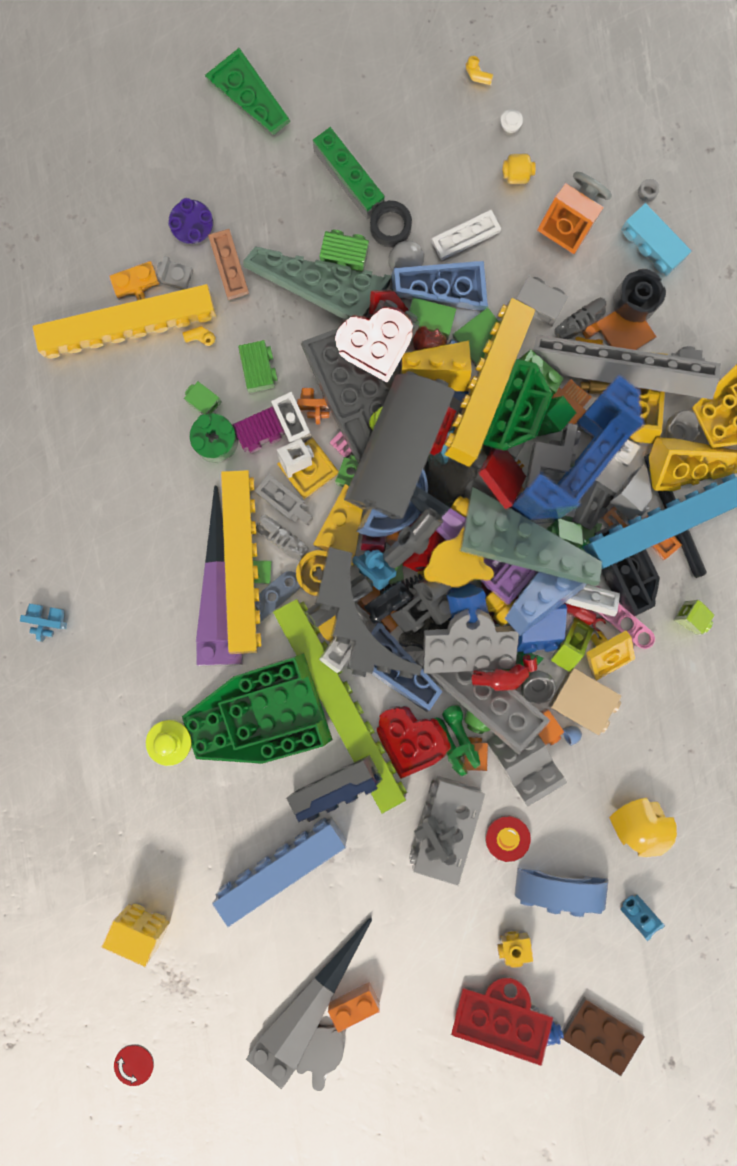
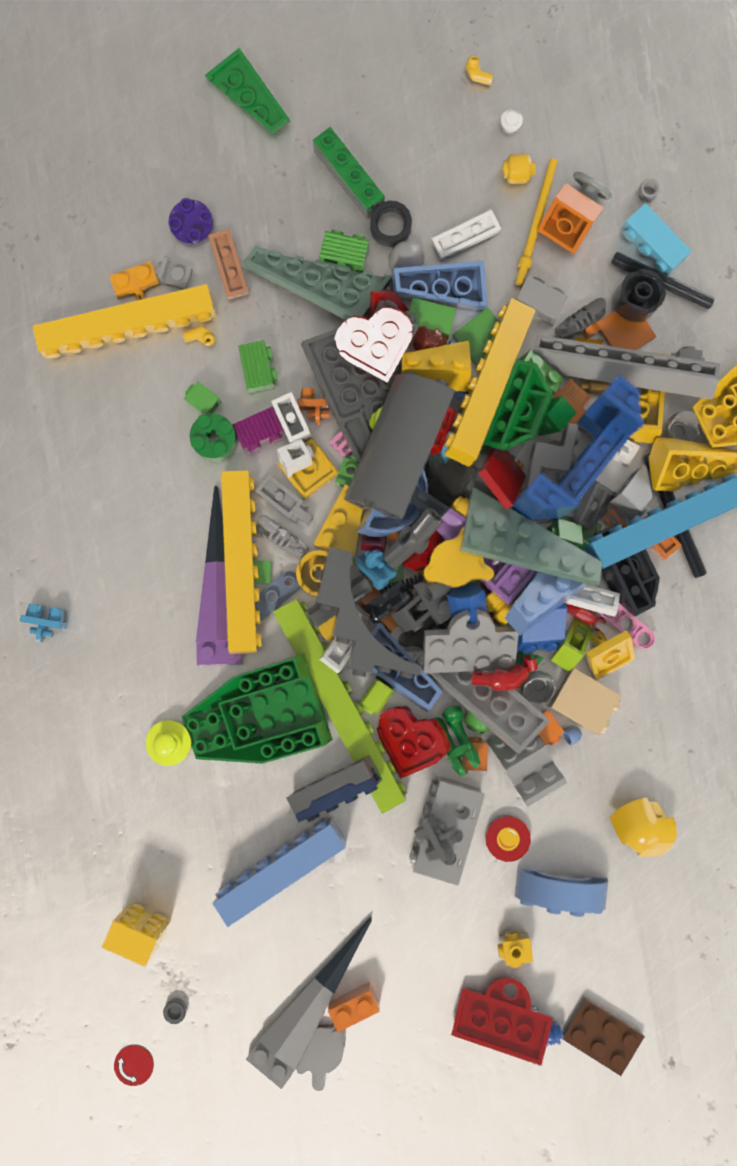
(175, 1011): none -> dark grey tile
(376, 696): none -> lime brick
(525, 261): none -> yellow bar
(641, 916): dark azure hips -> none
(670, 284): none -> black axle
(695, 617): lime slope -> none

